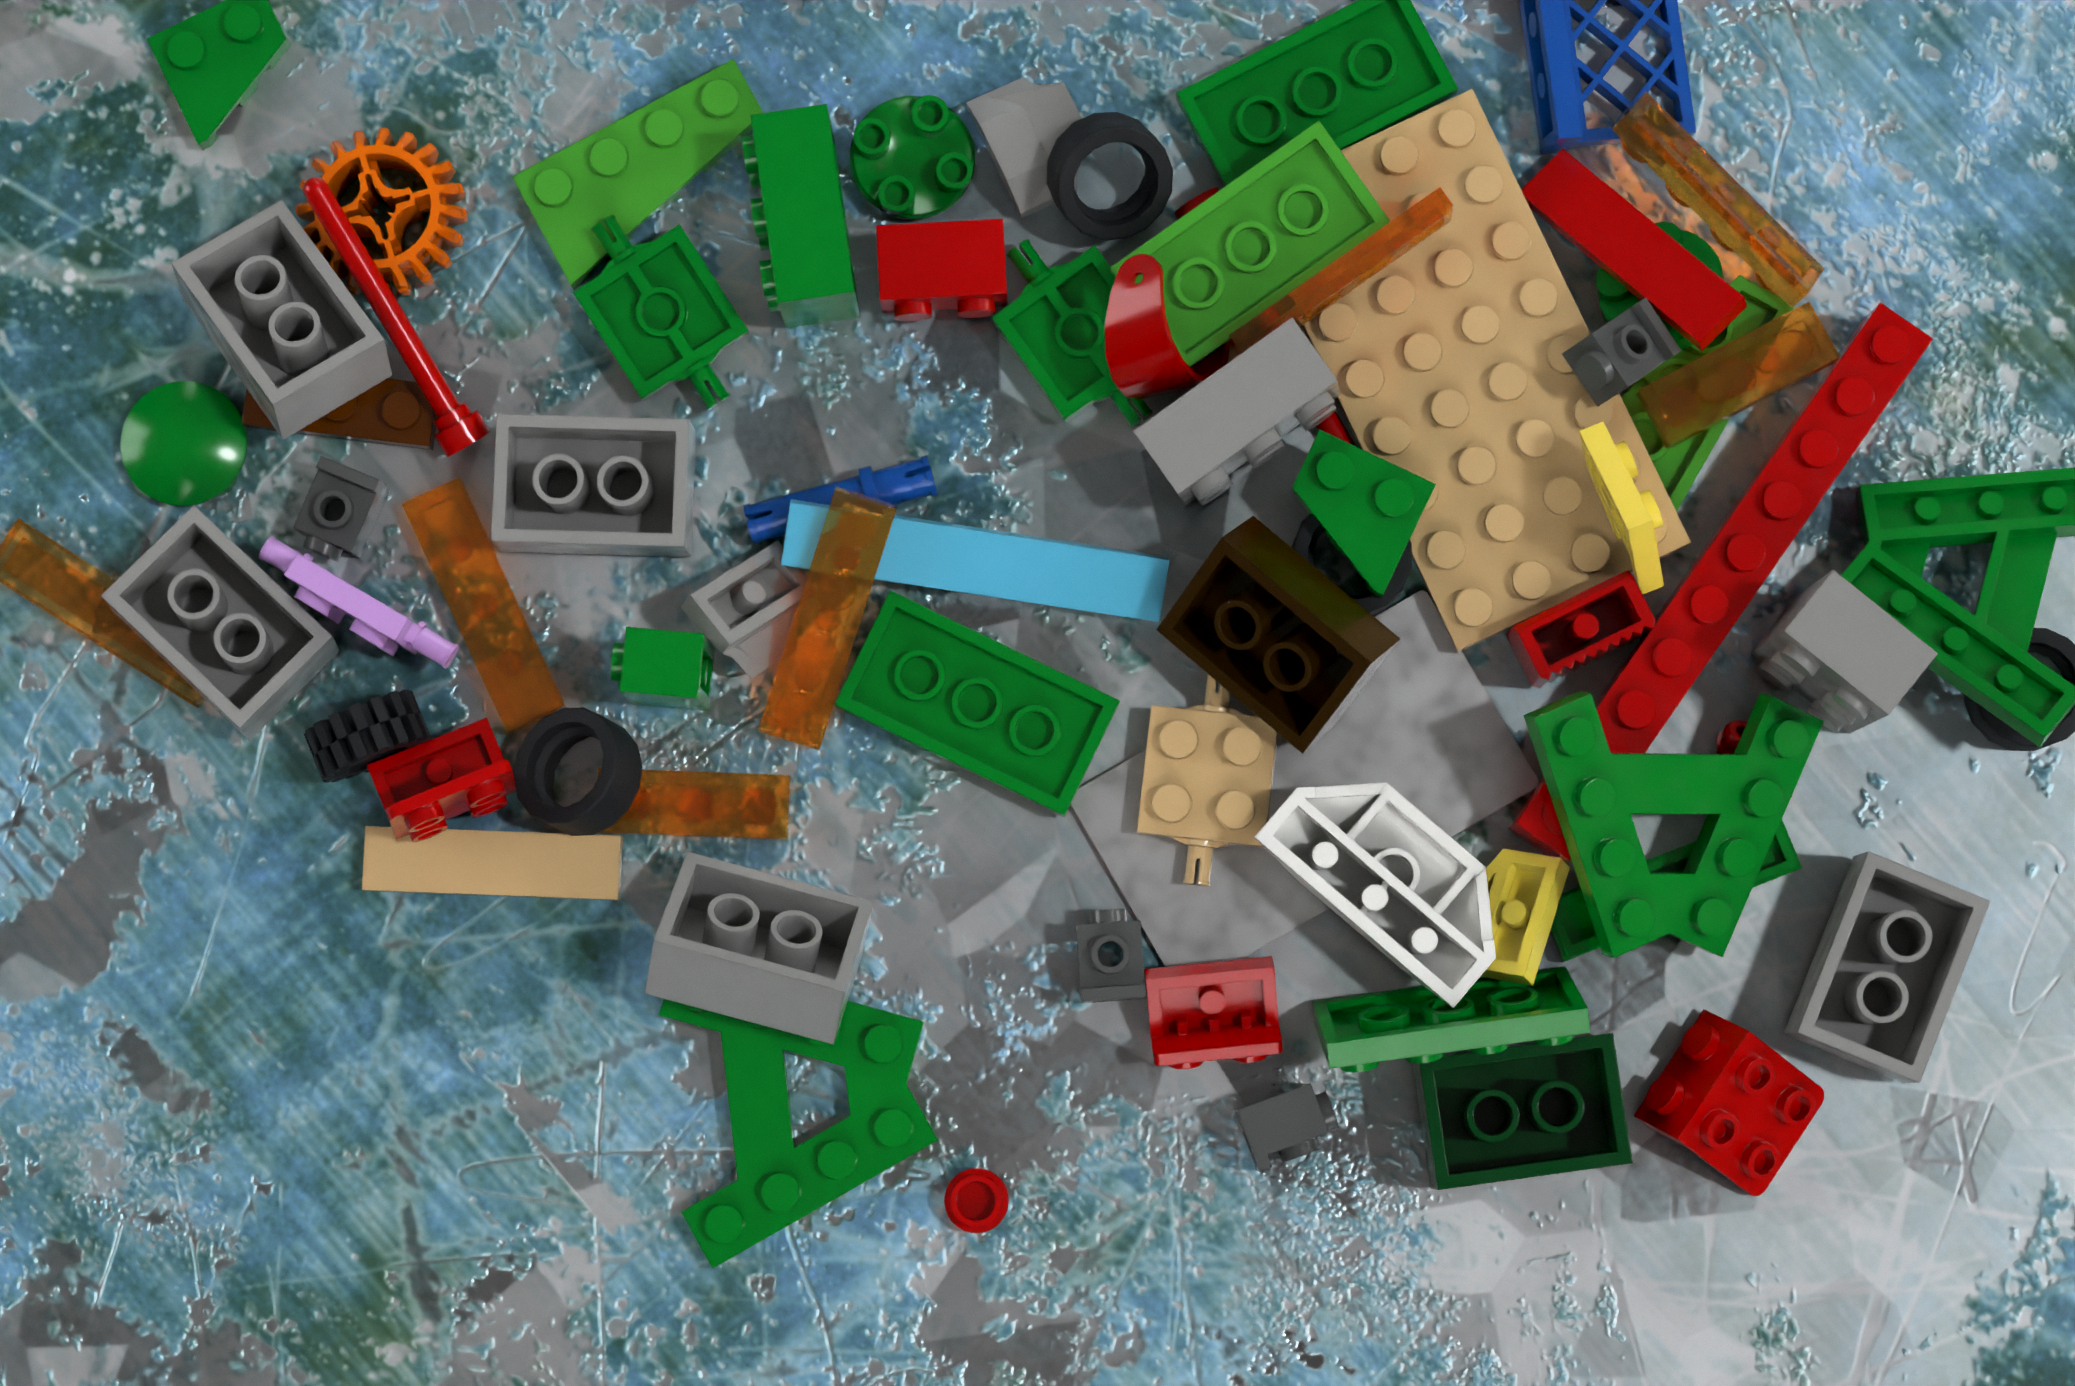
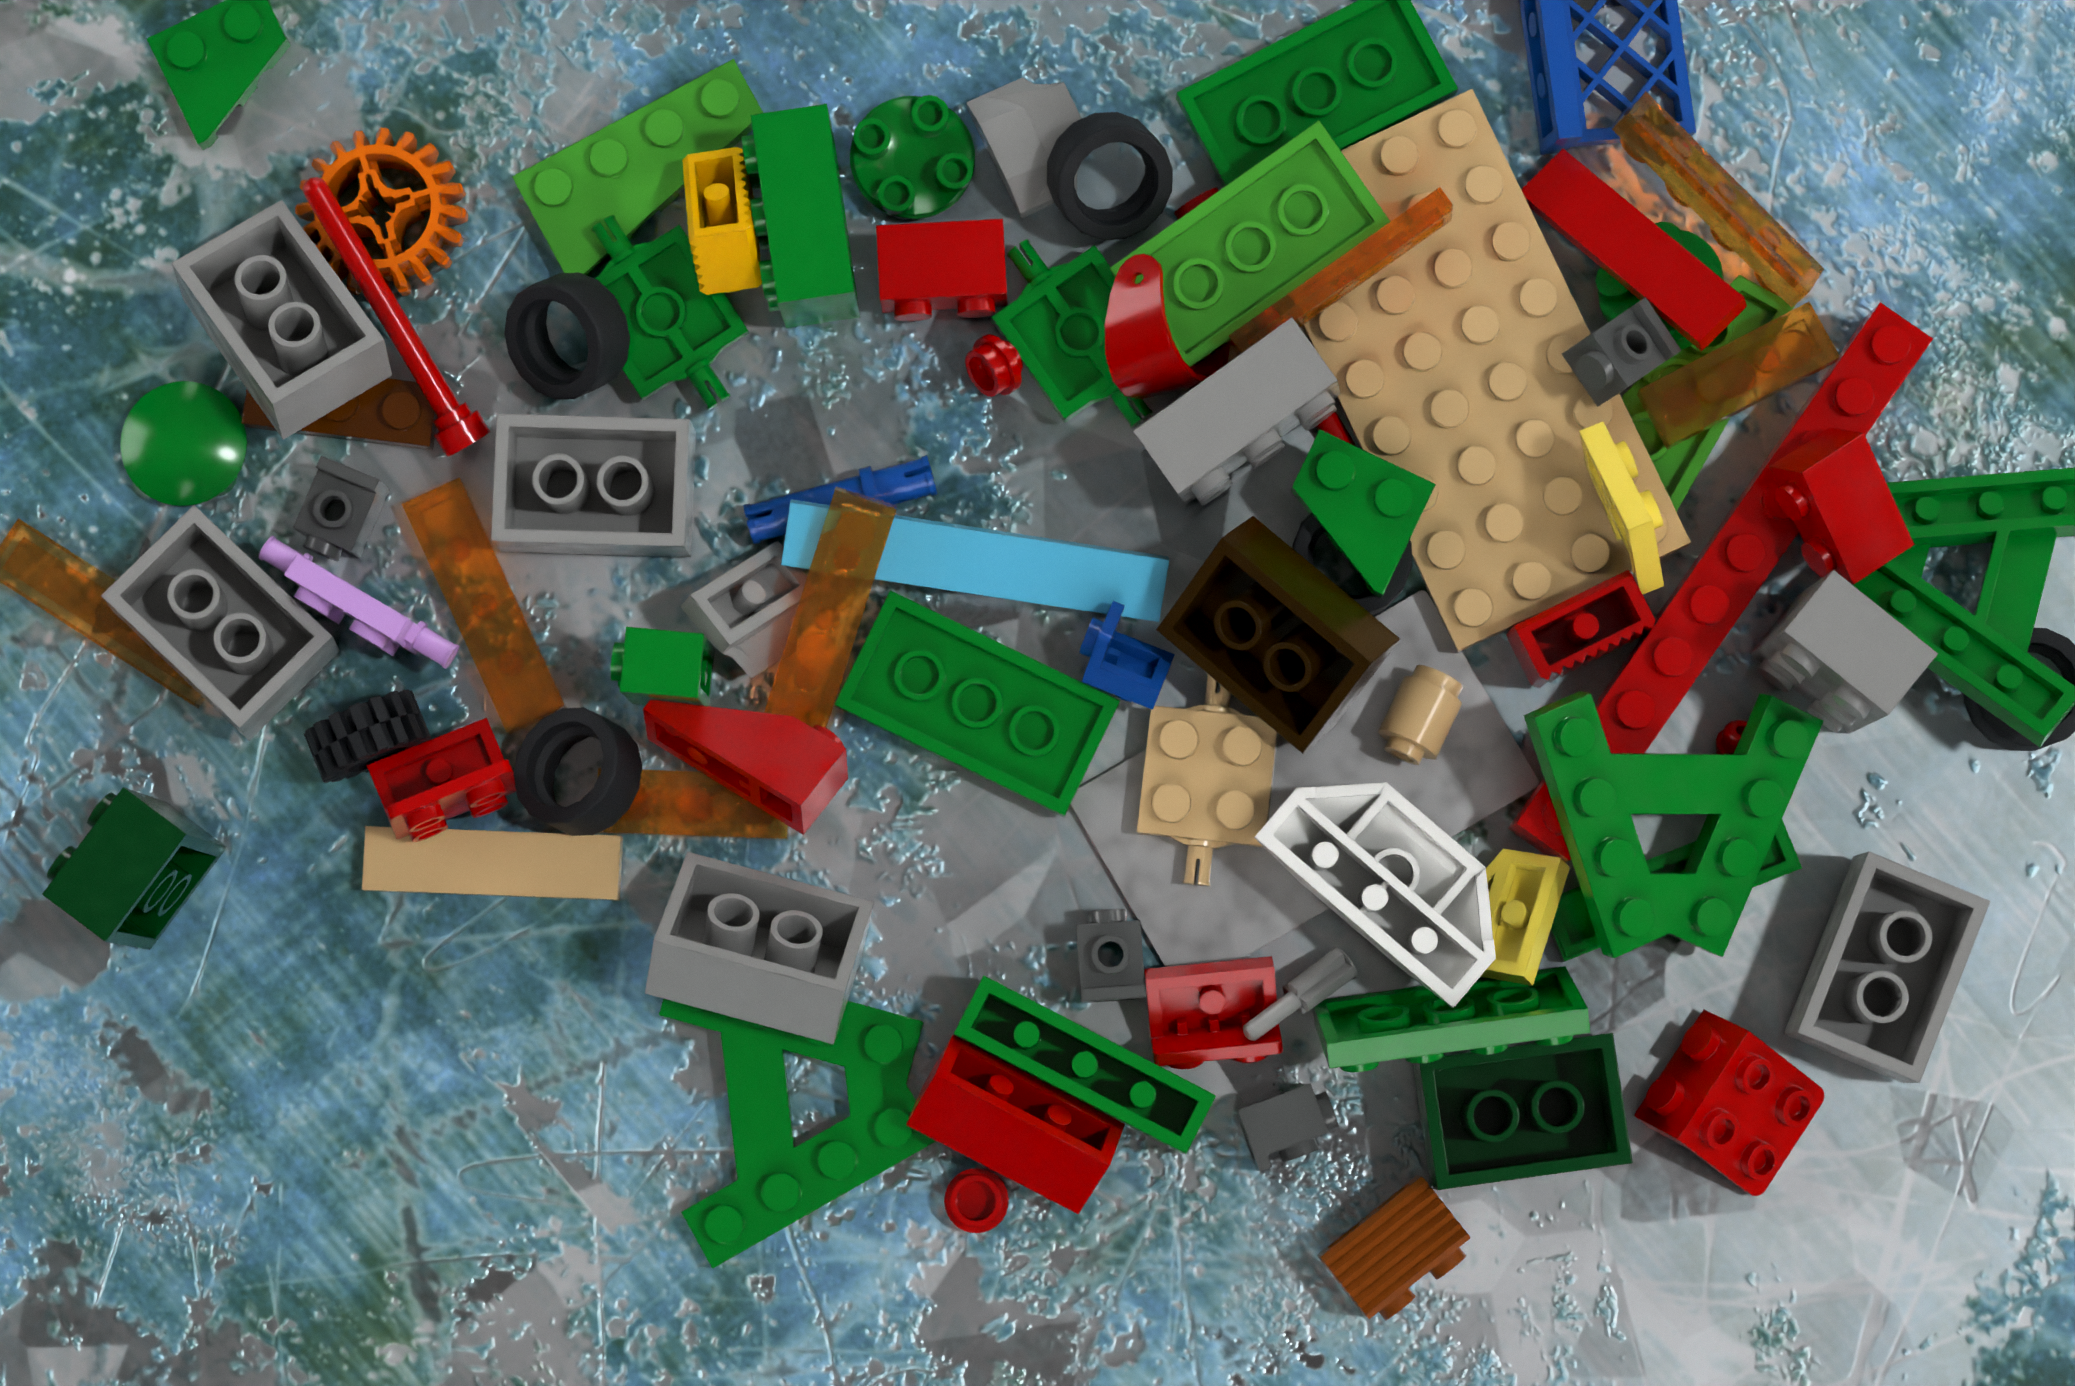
(132, 869): none -> dark green brick
(534, 353): none -> black tyre
(721, 221): none -> yellow brick
(757, 755): none -> red slope
(994, 366): none -> red plate
(1016, 1124): none -> red brick
(1084, 1065): none -> green brick
(1122, 663): none -> blue bracket
(1305, 991): none -> light grey axle
(1395, 1249): none -> dark orange brick
(1421, 715): none -> tan brick
(1840, 505): none -> red brick

